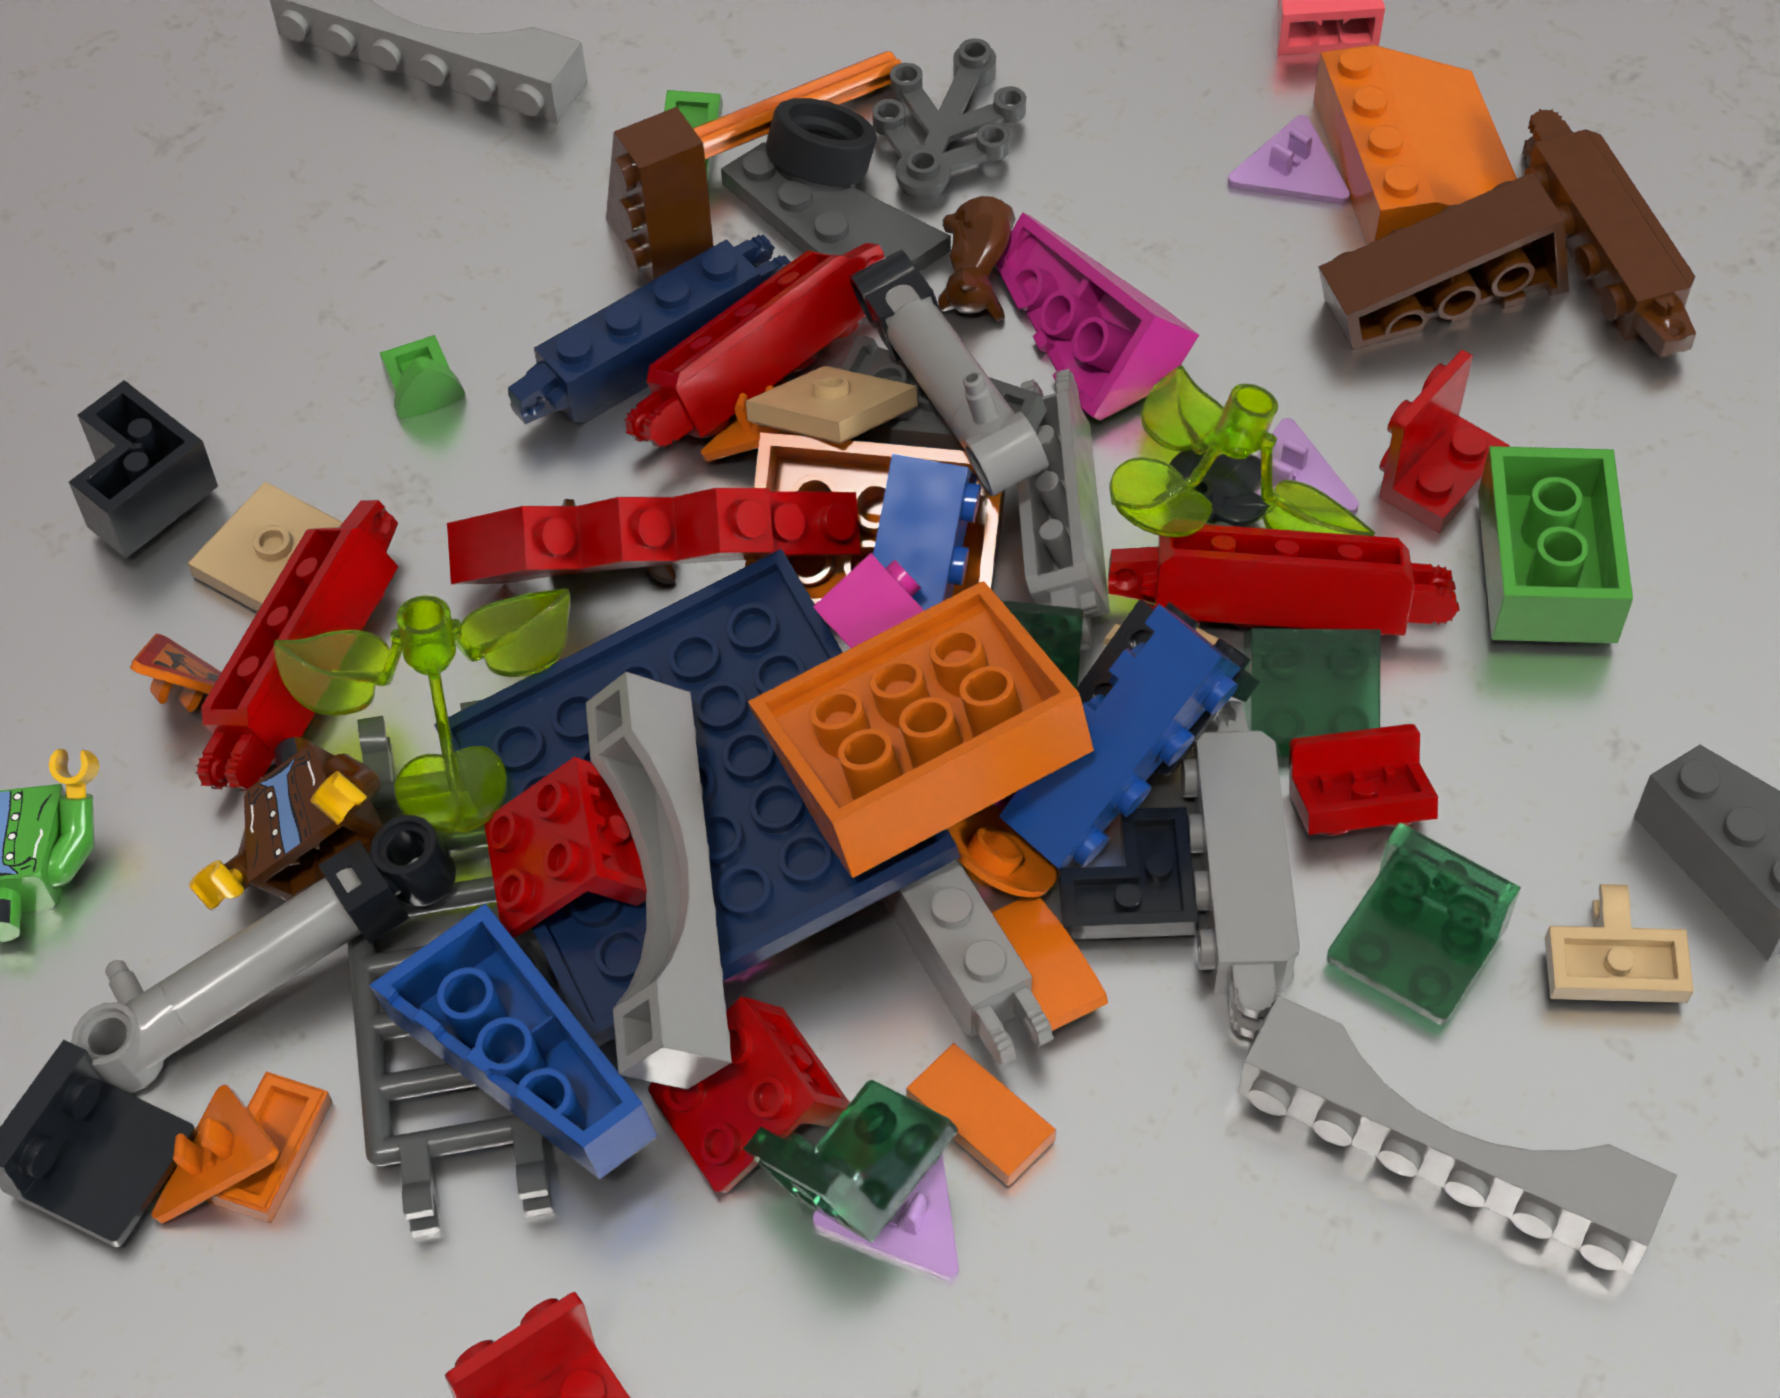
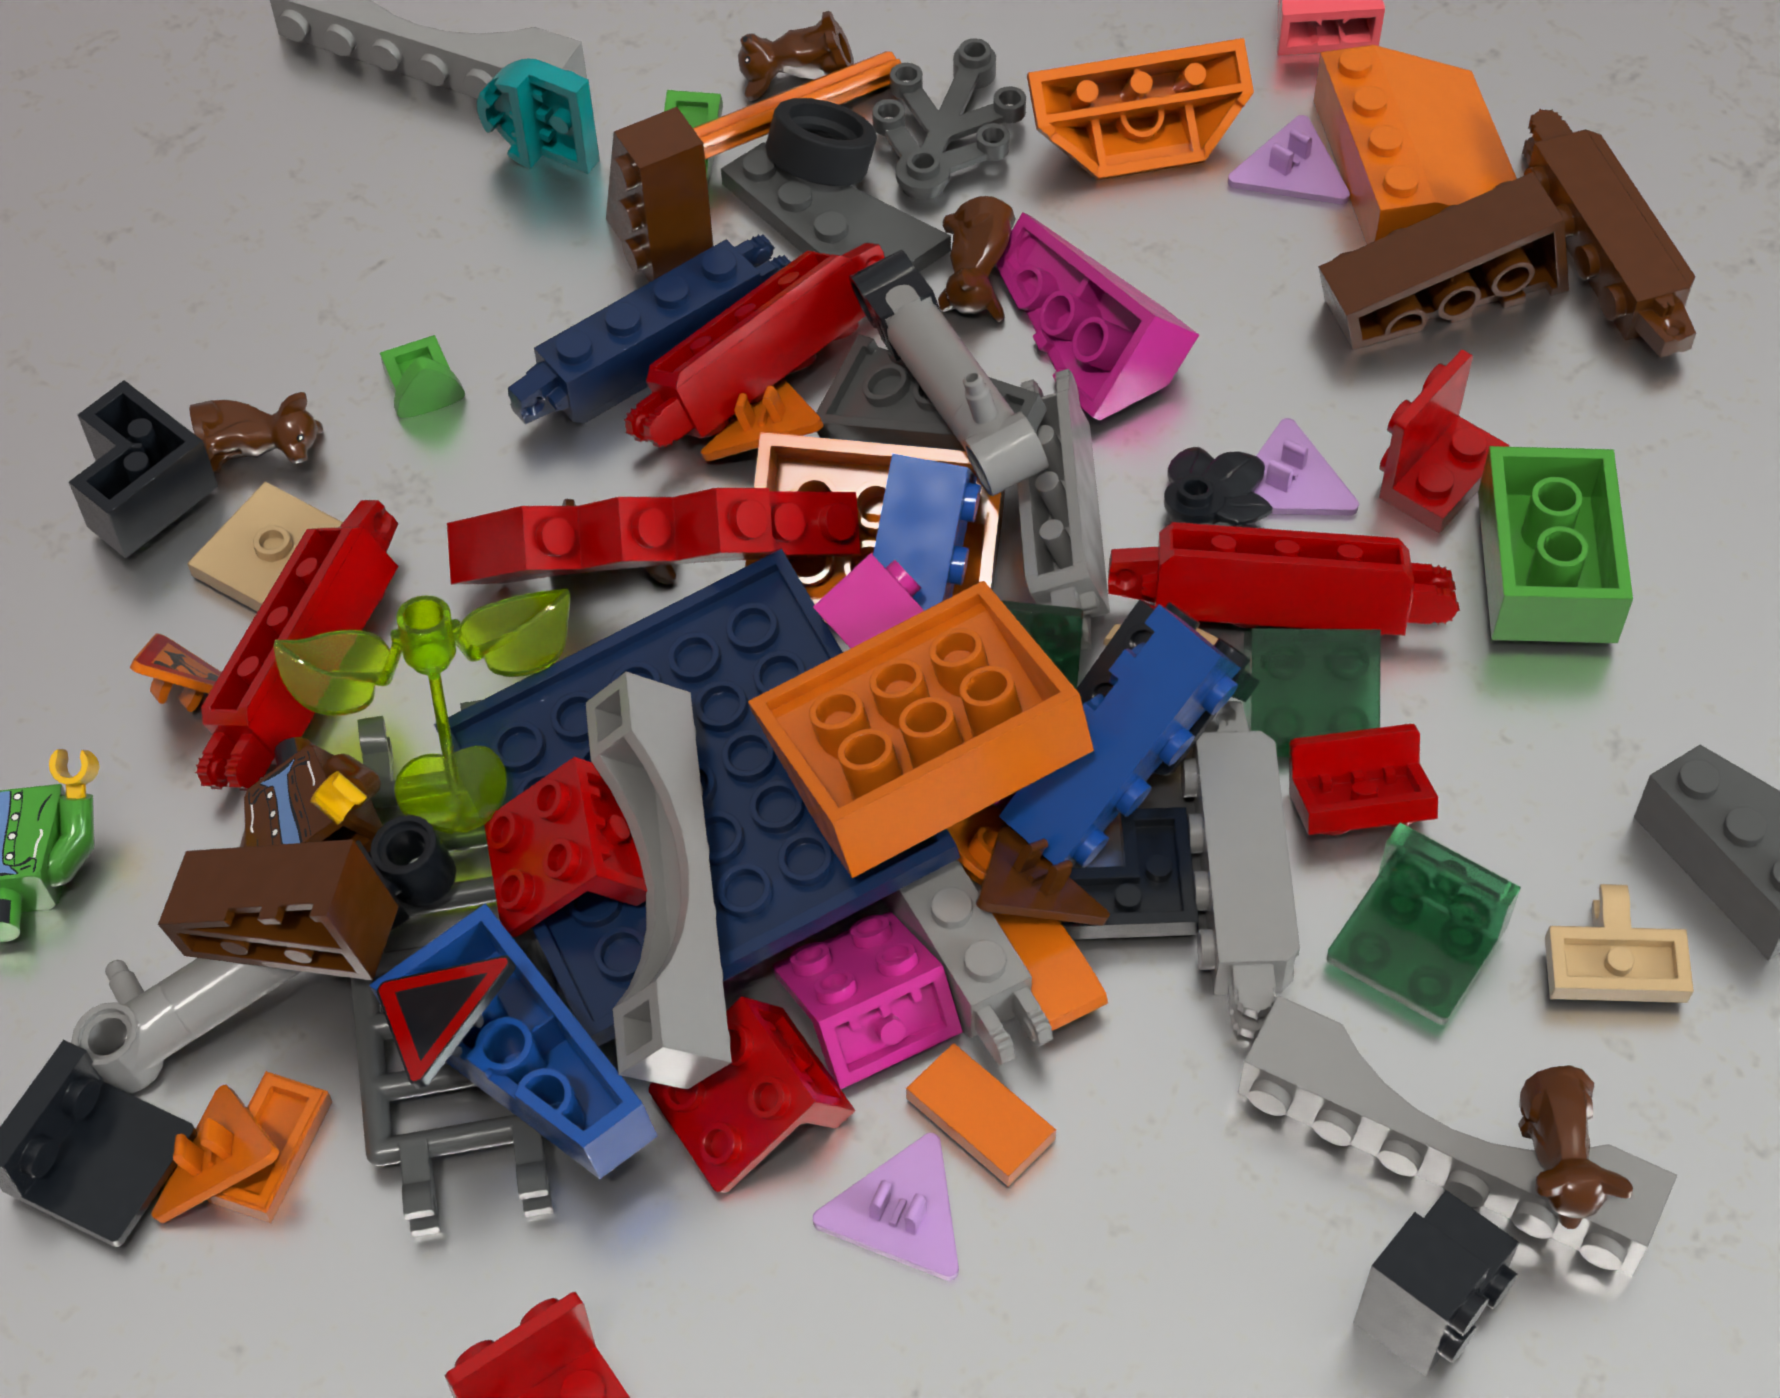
(240, 430): none -> reddish brown animal
(282, 908): none -> reddish brown wedge
(437, 1009): none -> piece
(541, 114): none -> teal slope
(799, 52): none -> reddish brown animal
(831, 404): tan plate -> none
(862, 1162): clear green bracket -> none
(870, 996): none -> dark pink bracket
(1029, 885): none -> reddish brown piece
(1143, 107): none -> orange wedge
(1186, 417): clear neon green plant -> none
(1436, 1283): none -> black brick
(1556, 1118): none -> reddish brown animal

